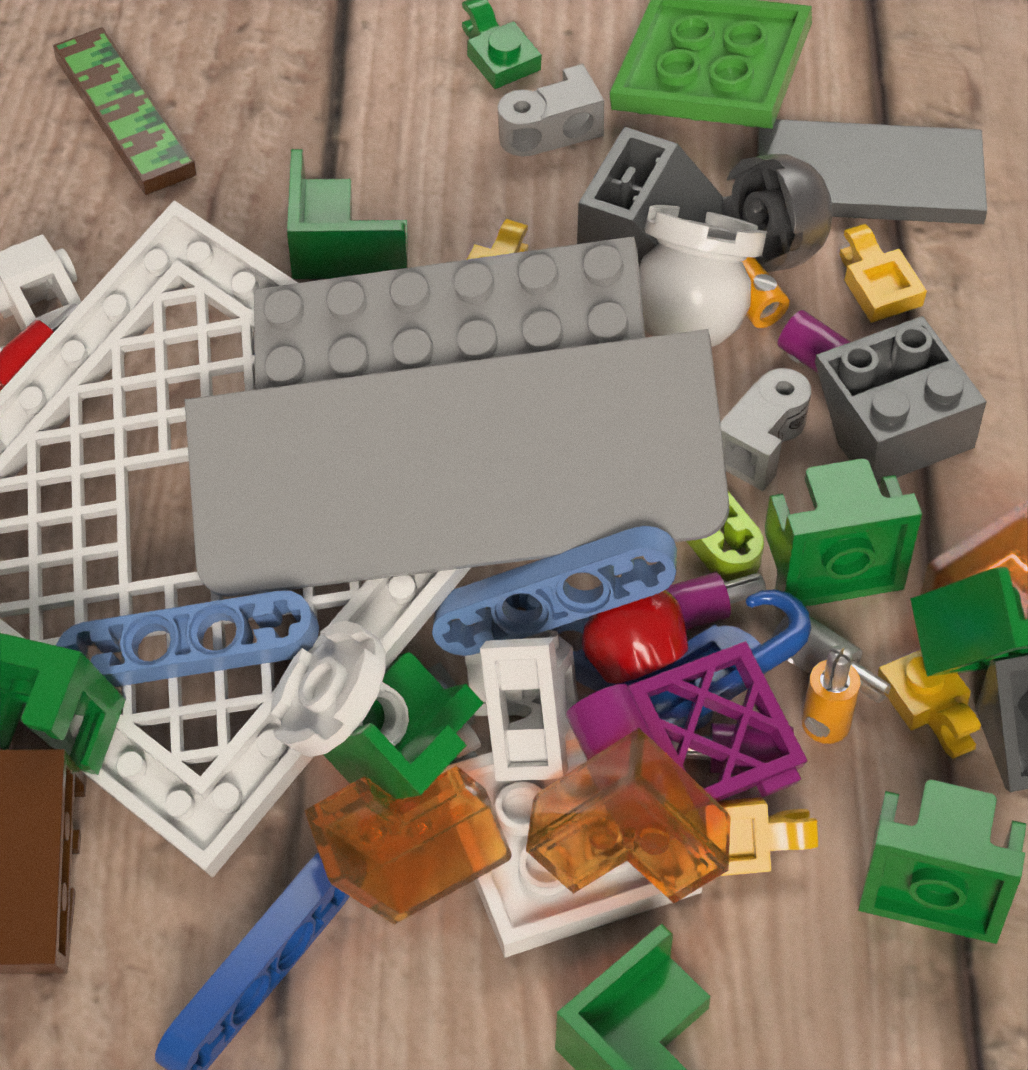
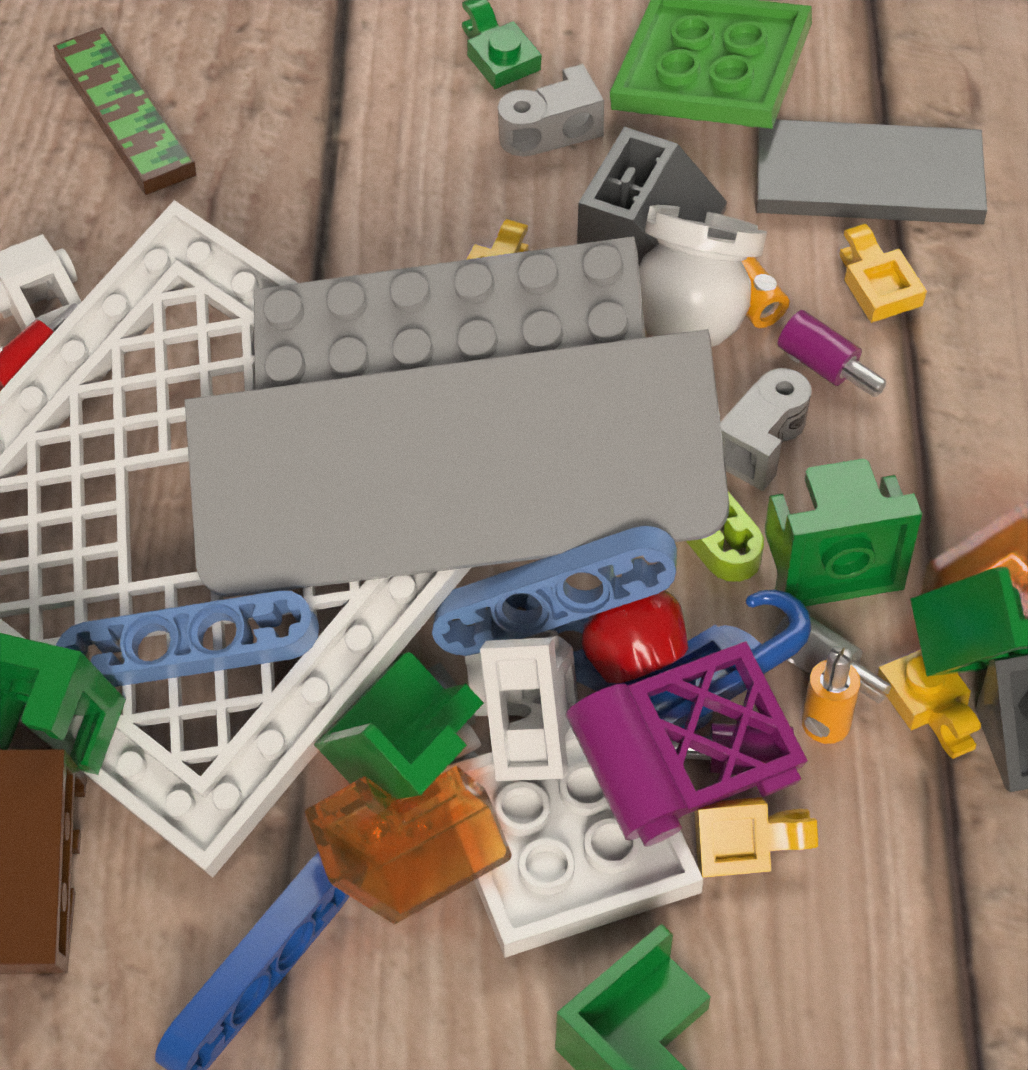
(326, 240): green panel -> none
(332, 691): white tile -> none
(633, 809): clear orange panel -> none
(710, 598): magenta piece -> none
(787, 202): flat silver cylinder -> none
(900, 399): dark grey slope -> none
(944, 866): green panel -> none

